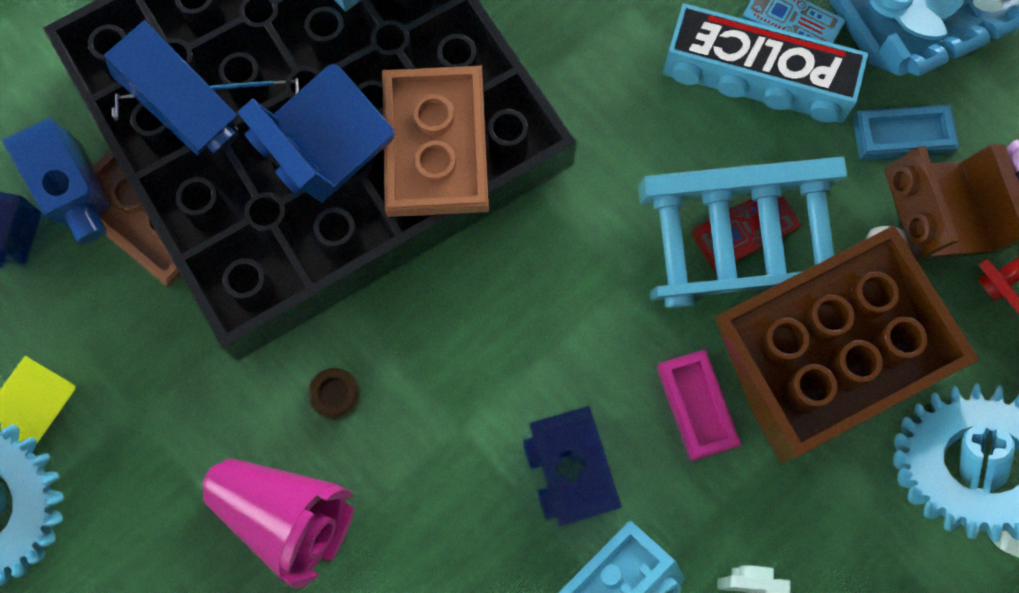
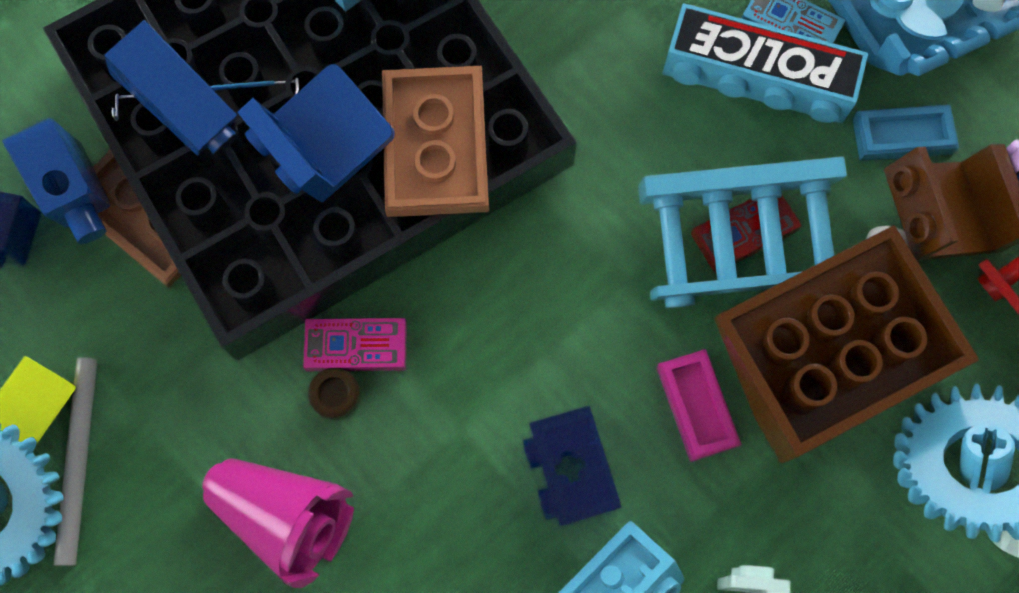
(75, 462): none -> light grey bar
(355, 344): none -> dark pink tile

